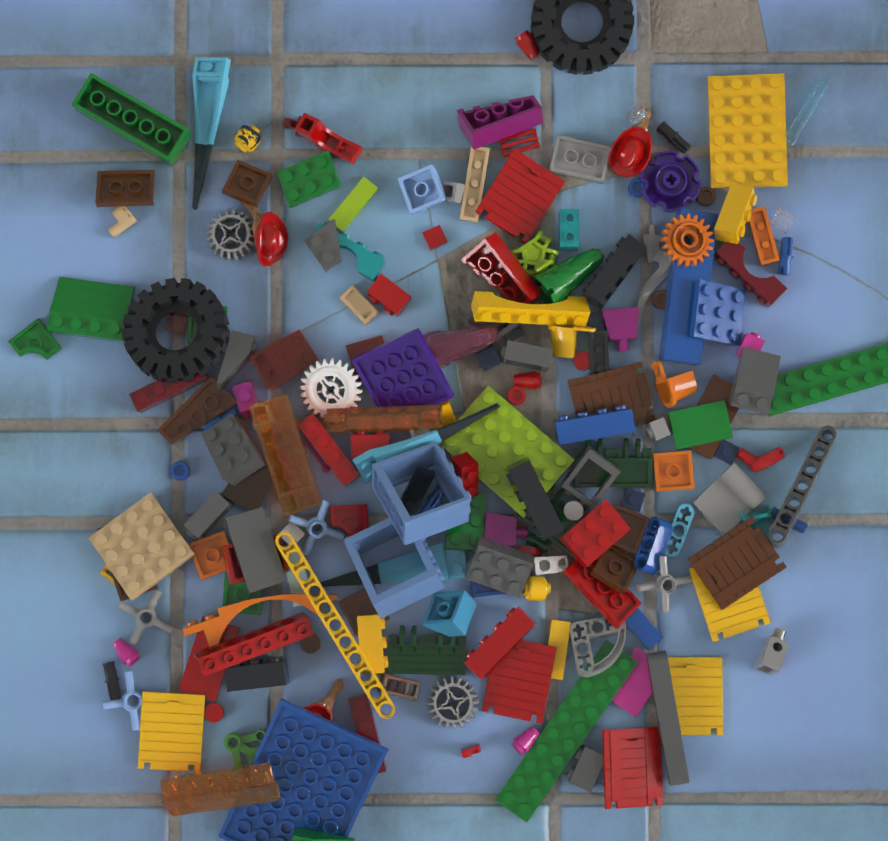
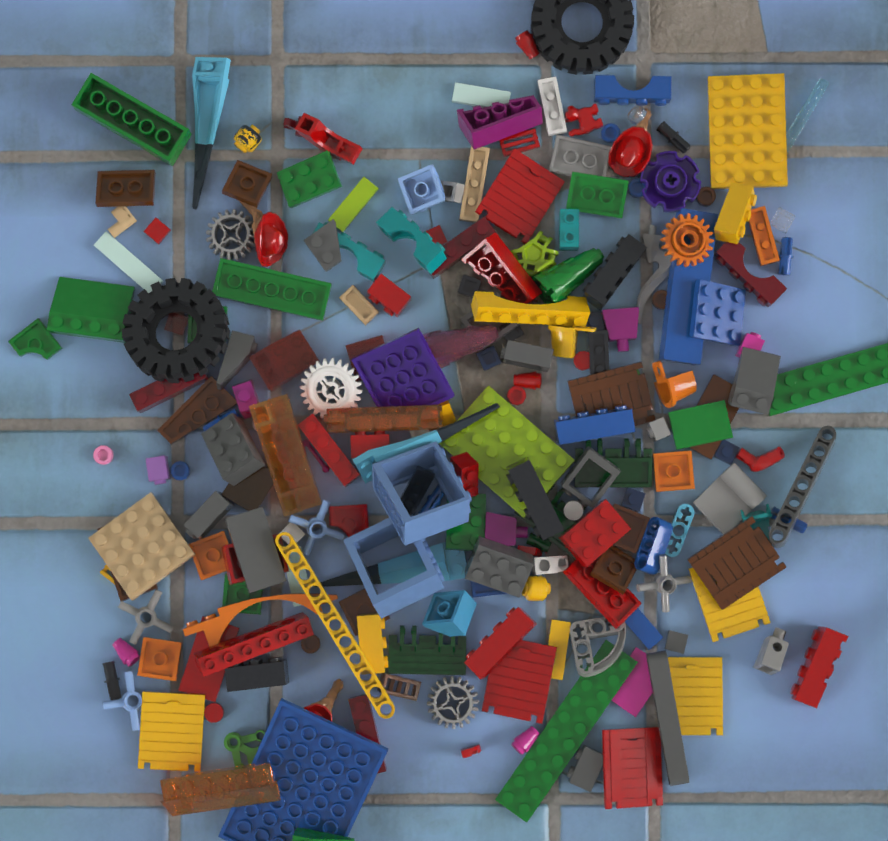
(103, 455): none -> bright pink tile
(127, 261): none -> light aqua tile
(157, 230): none -> red tile
(158, 469): none -> medium lavender brick
(159, 659): none -> orange plate
(271, 289): none -> green plate
(396, 227): none -> teal arch
(463, 244): none -> dark red brick
(469, 286): none -> black plate
(477, 95): none -> light aqua tile
(552, 106): none -> white plate
(585, 118): none -> red animal
(597, 194): none -> green plate
(609, 91): none -> blue arch
(610, 132): none -> blue tile
(676, 641): none -> dark grey tile
(817, 666): none -> red wedge

